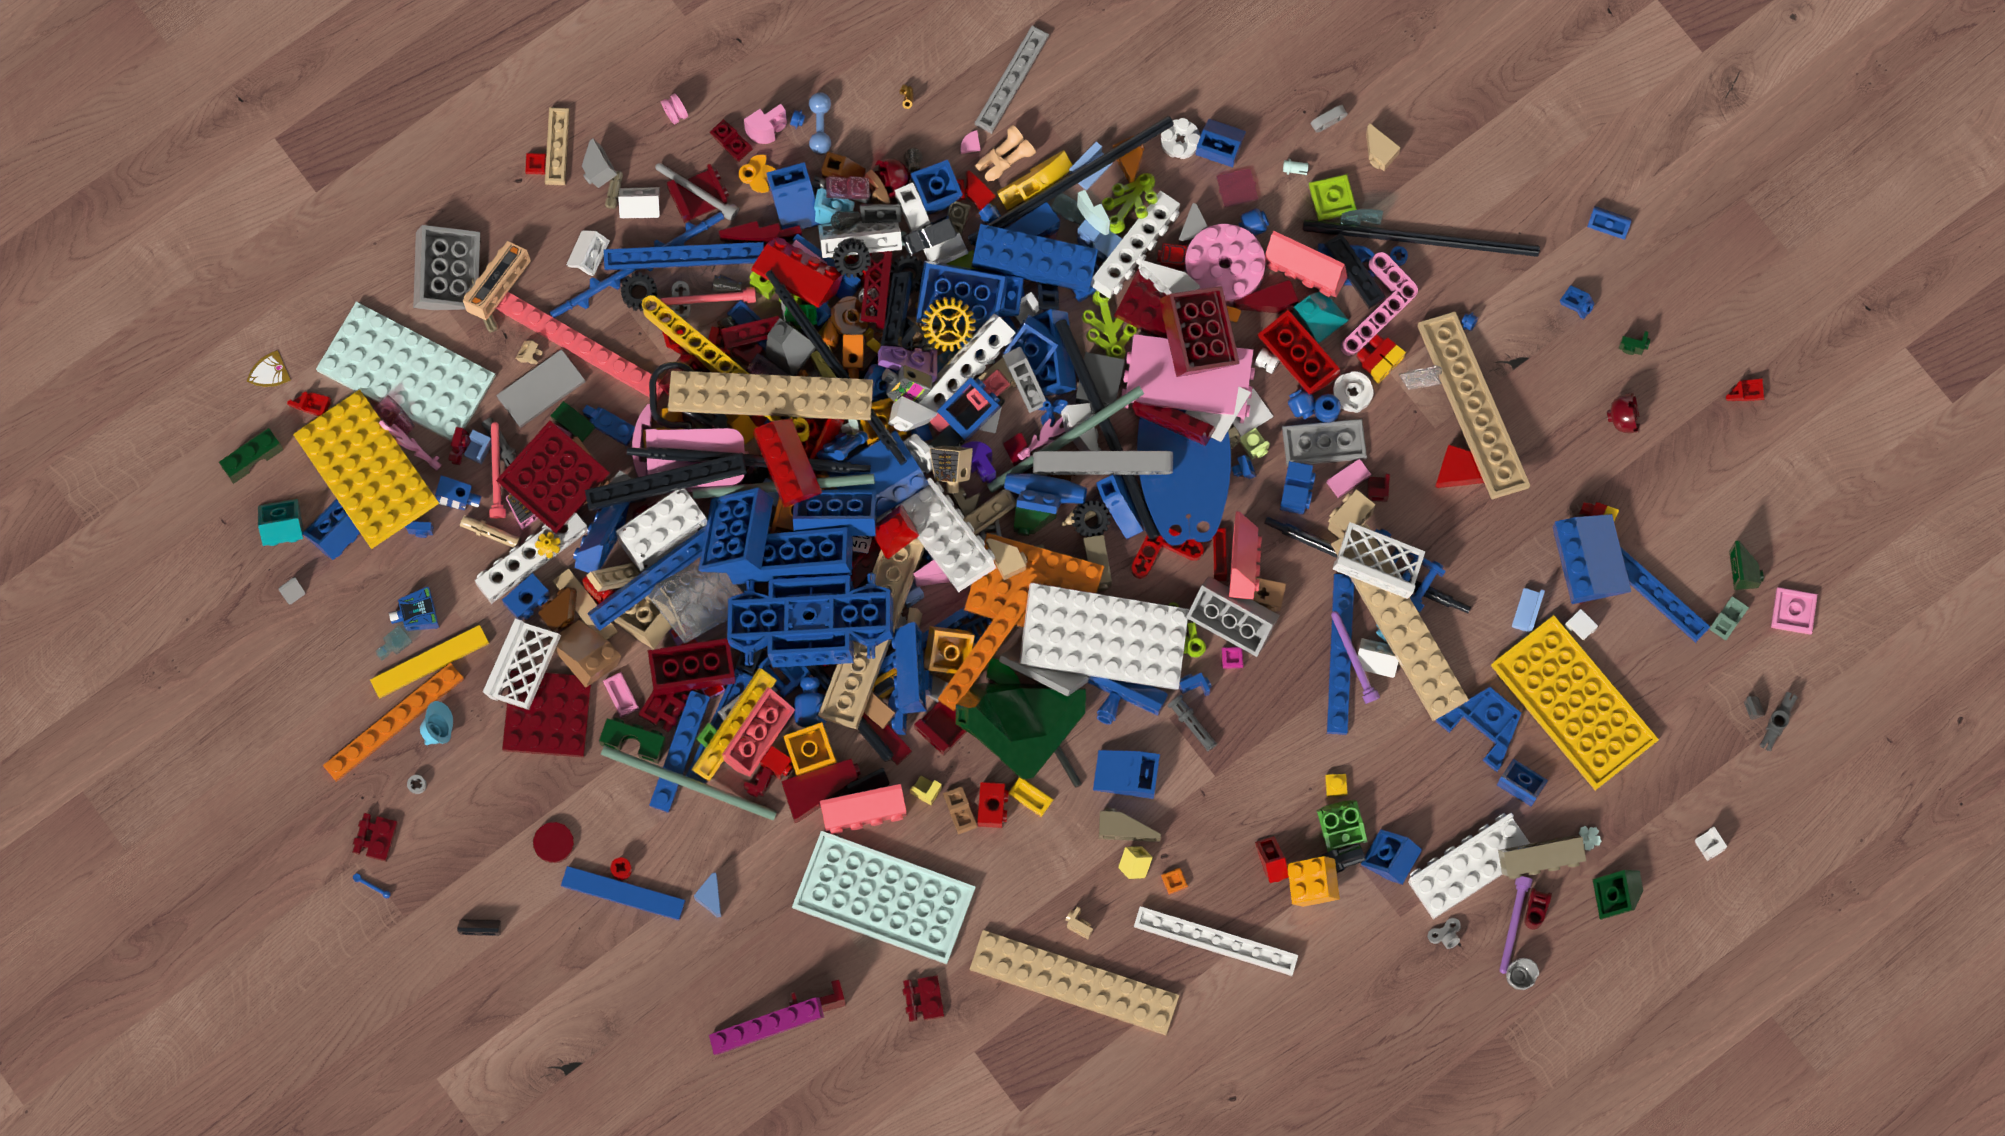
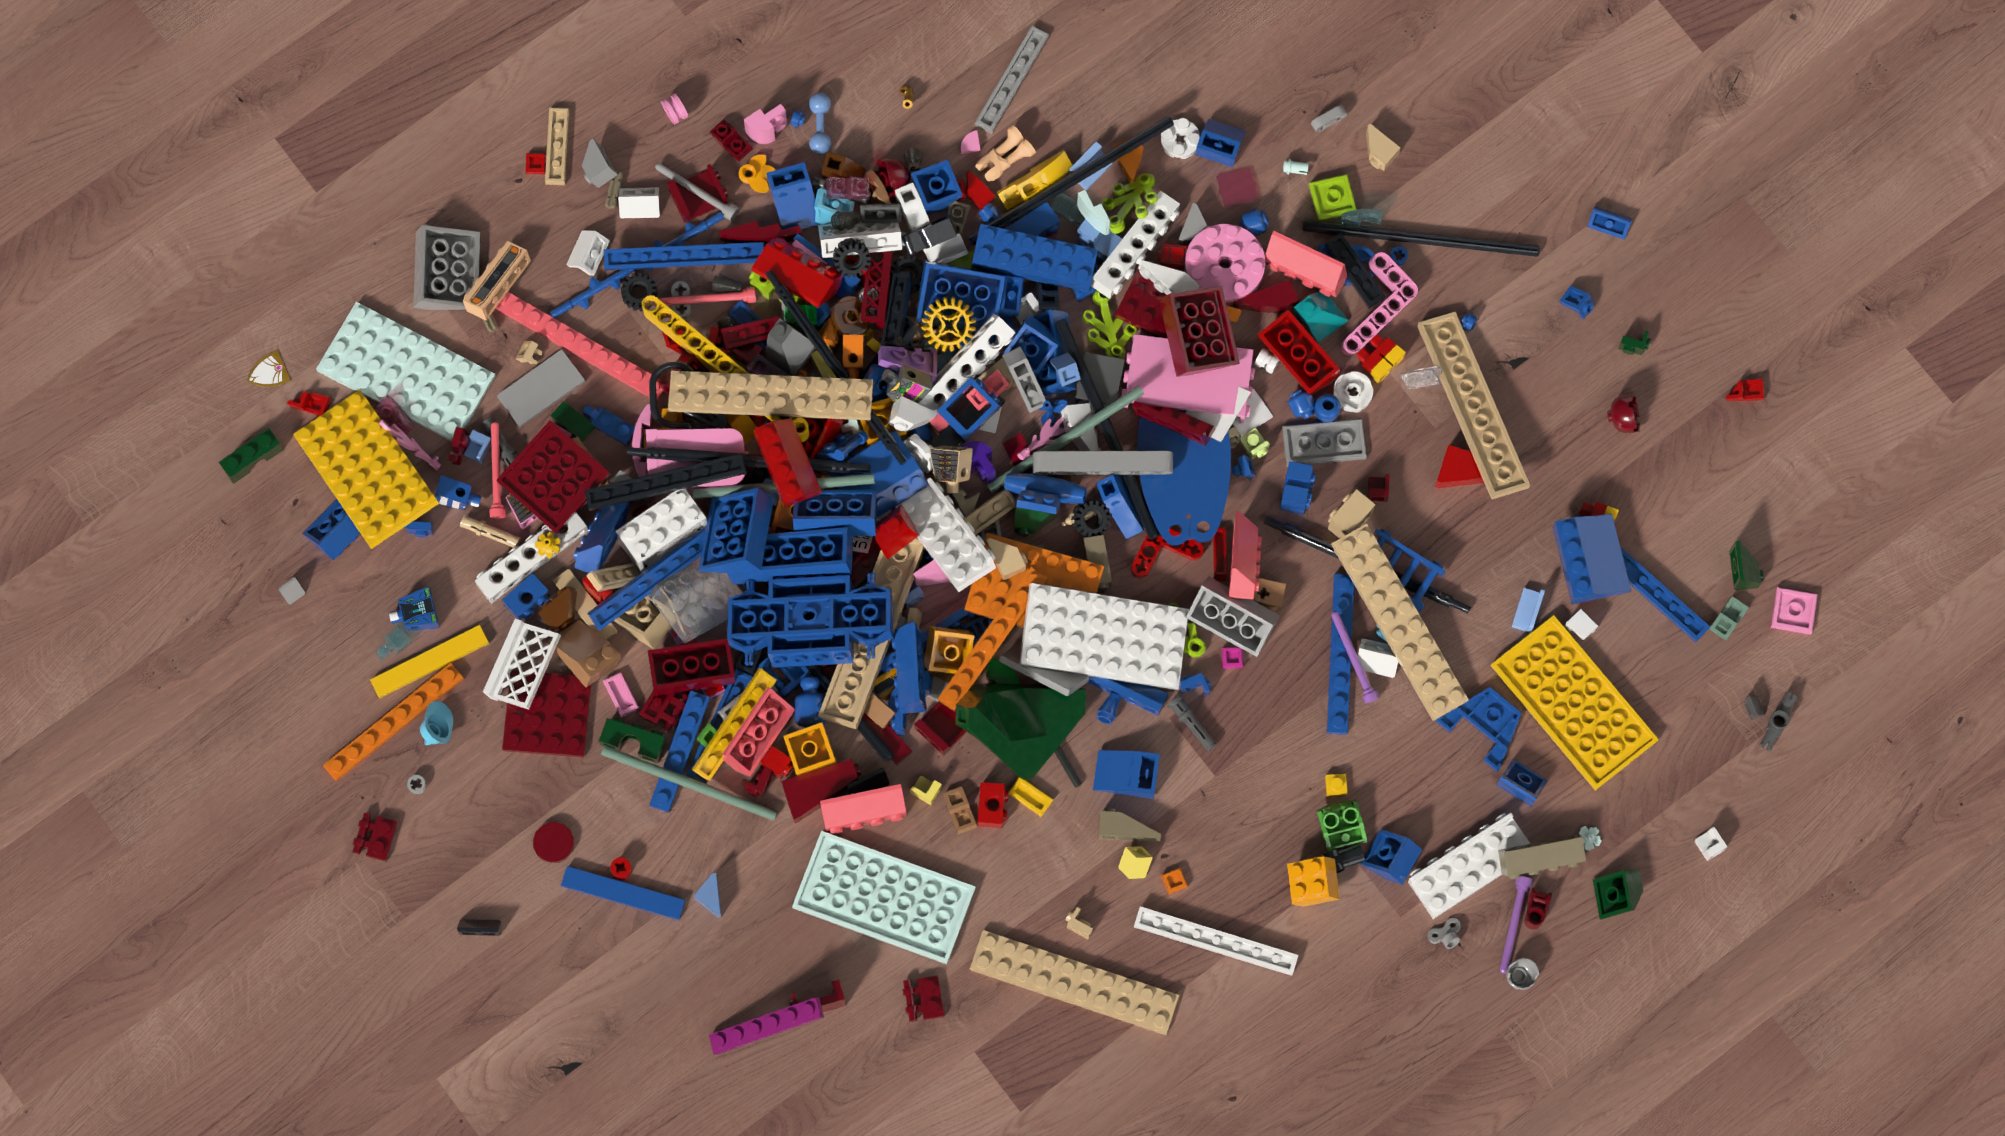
(280, 522): teal slope -> none
(357, 878): blue hinge -> none
(1066, 369): none -> medium blue panel
(1272, 859): red slope -> none
(1348, 478): bright pink tile -> none
(1369, 573): white fence -> none

